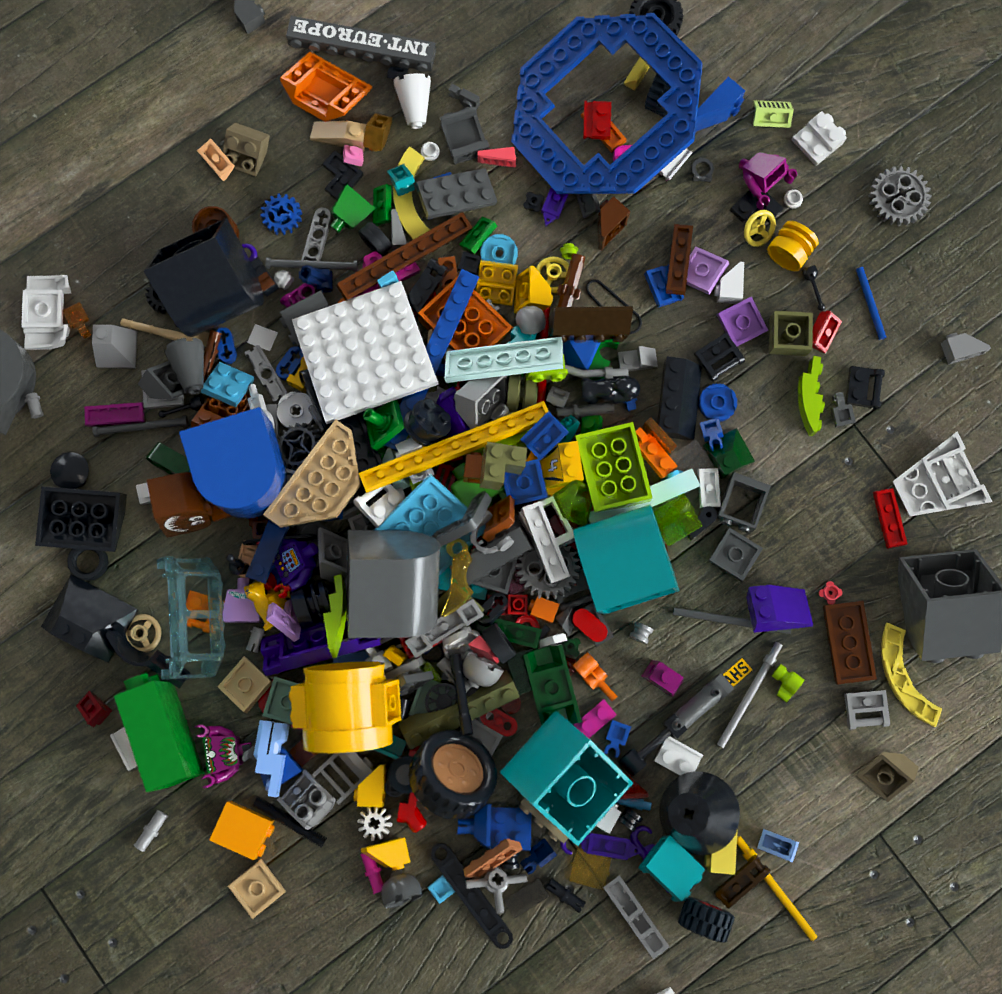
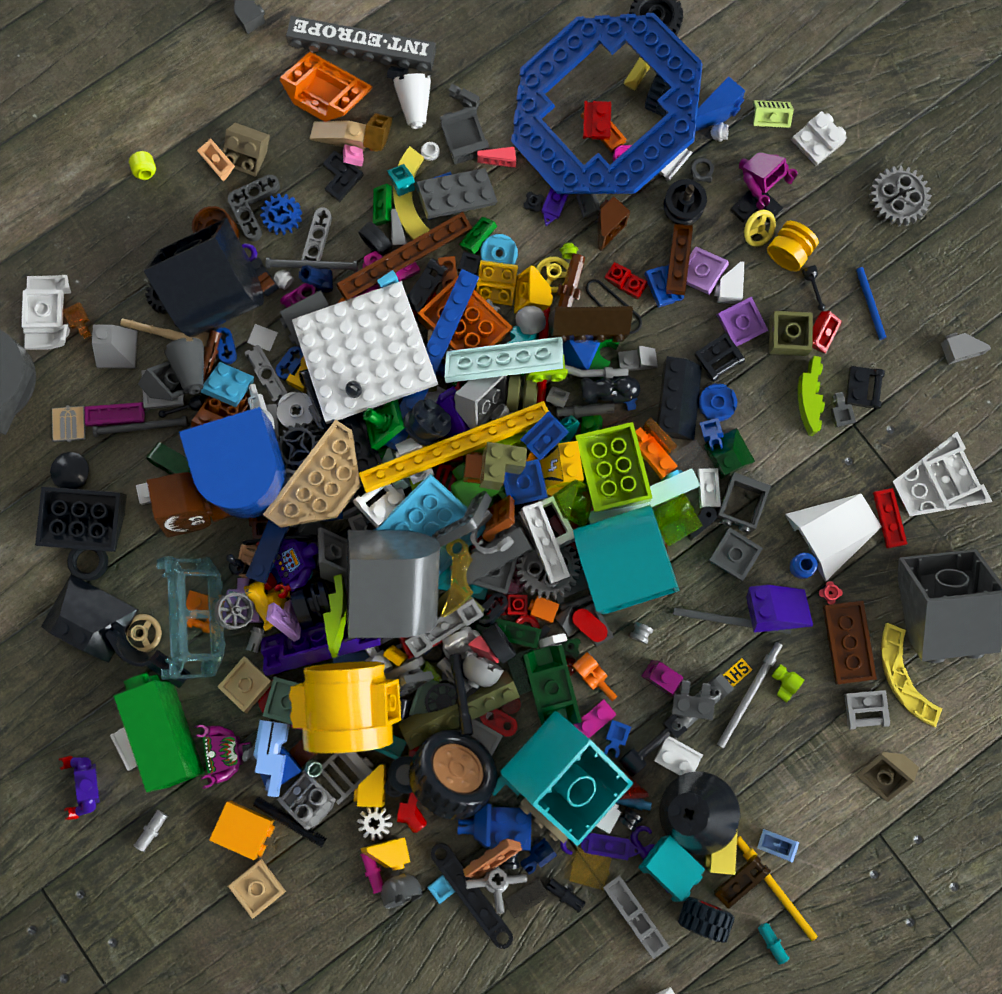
(34, 405): light grey pin -> none
(68, 424): none -> piece
(85, 784): none -> dark purple torso
(93, 709): dark red slope -> none
(142, 165): none -> neon yellow head
(234, 611): none -> light grey wheel
(243, 205): none -> dark grey beam
(313, 768): none -> sand green hinge
(349, 209): green torso -> none
(351, 392): none -> black hinge
(501, 781): none -> teal panel
(625, 281): none -> red slope
(685, 202): none -> black wheel
(691, 706): none -> dark grey plate
(719, 131): none -> white plate
(773, 943): none -> teal axle
(793, 199): white plate -> none
(803, 565): none -> blue head
(835, 530): none -> white wedge

